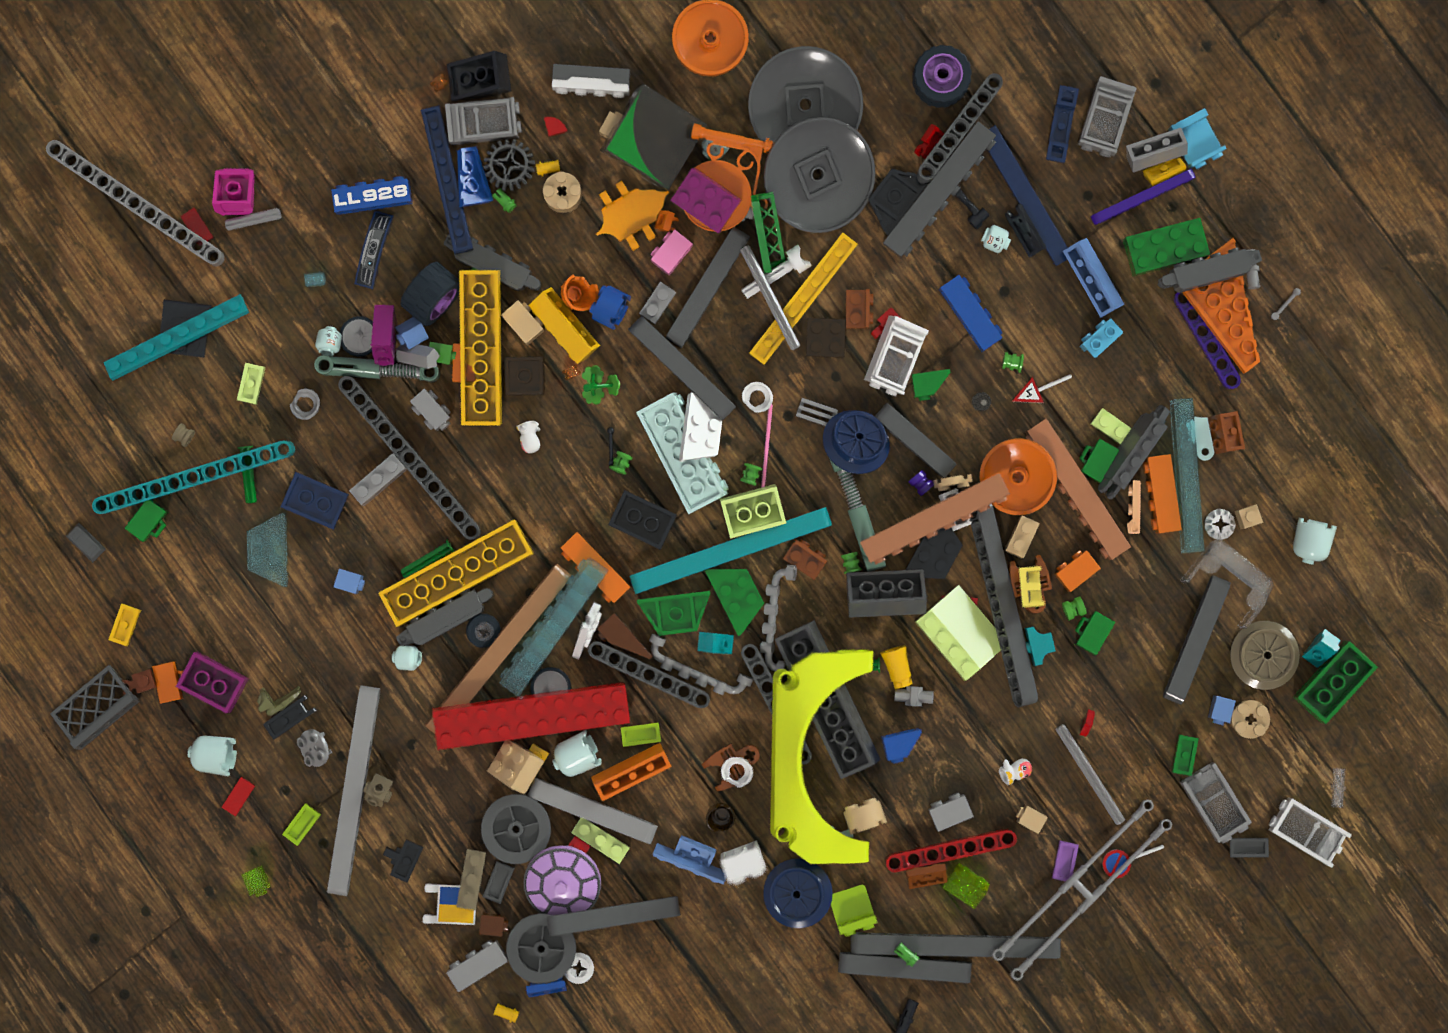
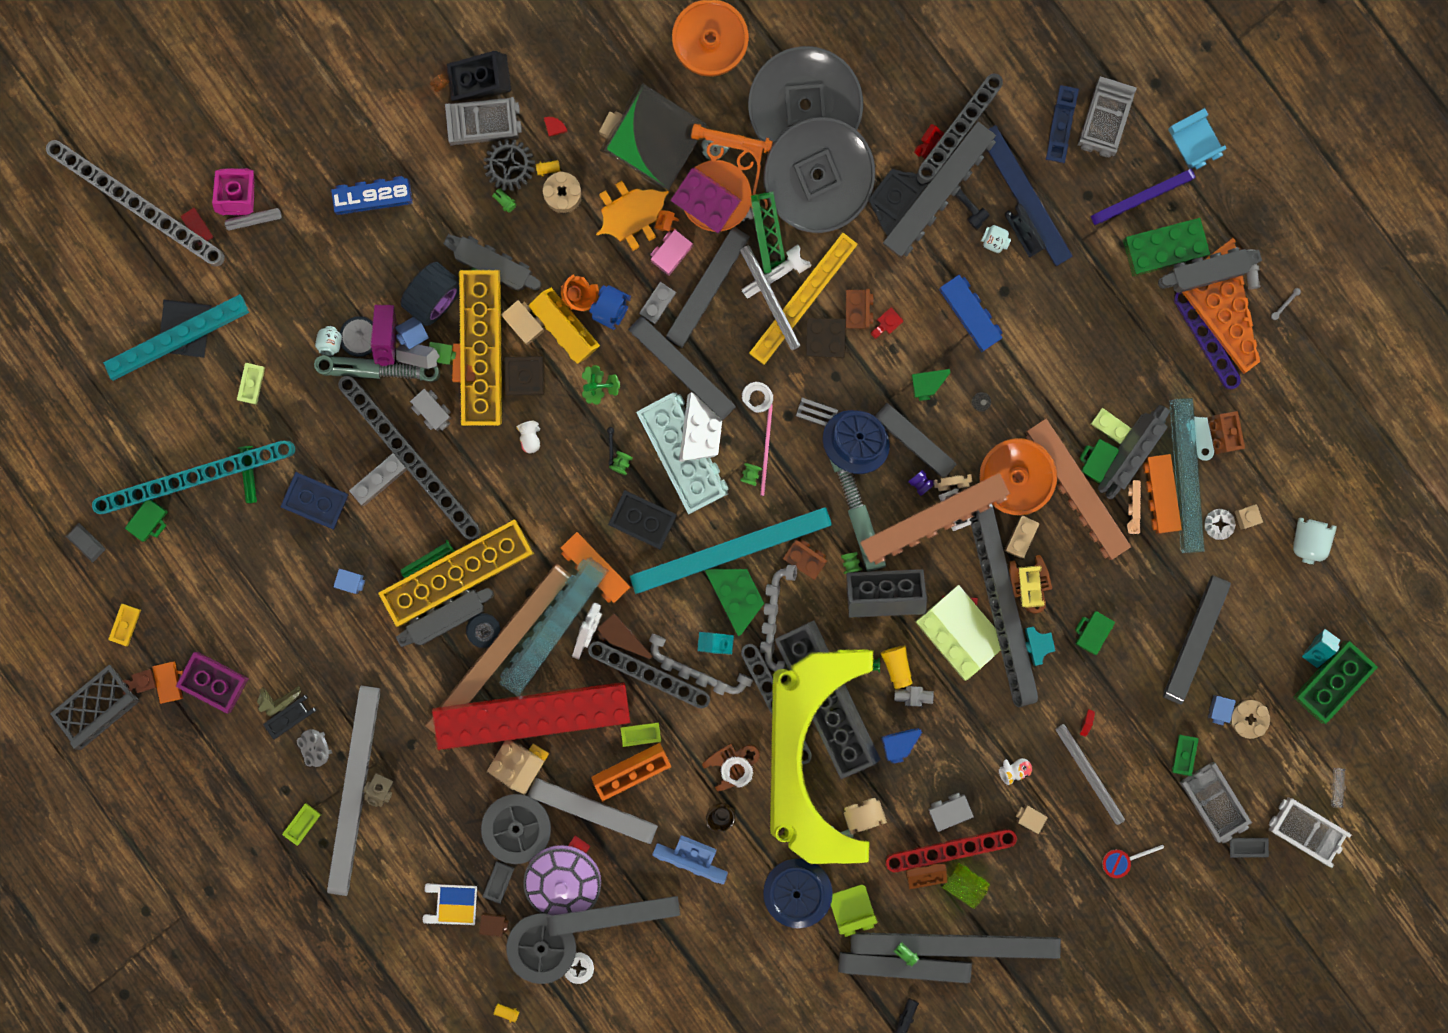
(183, 435): dark tan wheel -> none
(213, 754): light aqua cylinder -> none
(238, 796): red piece -> none
(256, 881): clear neon green brick -> none
(269, 550): clear light blue wing -> none
(315, 279): clear light blue piece -> none
(316, 404): light grey piece -> none
(373, 249): slope -> none
(404, 859): black hinge -> none
(407, 657): light aqua head -> none
(446, 179): dark blue tile -> none
(471, 879): dark tan brick -> none
(472, 178): blue wing -> none
(477, 965): light grey brick -> none
(543, 989): blue plate -> none
(549, 680): light grey wheel -> none
(571, 372): clear orange bush -> none
(576, 755): light aqua cylinder -> none
(590, 80): piece -> none
(600, 840): yellowish green plate -> none
(675, 612): green wing -> none
(743, 862): white brick -> none
(753, 511): yellowish green slope -> none
(895, 355): white door -> none
(936, 554): black wing -> none
(943, 61): wheel -> none
(1013, 361): bright green bush -> none
(1031, 394): piece -> none
(1065, 860): medium lavender tile -> none
(1074, 608): bright green wheel -> none
(1077, 570): orange brick -> none
(1090, 897): light grey bar -> none
(1093, 277): medium blue brick -> none
(1105, 335): medium azure bracket -> none
(1156, 150): light grey brick -> none
(1164, 171): yellow plate -> none
(1221, 554): clear windscreen -> none
(1249, 659): dark tan piece -> none

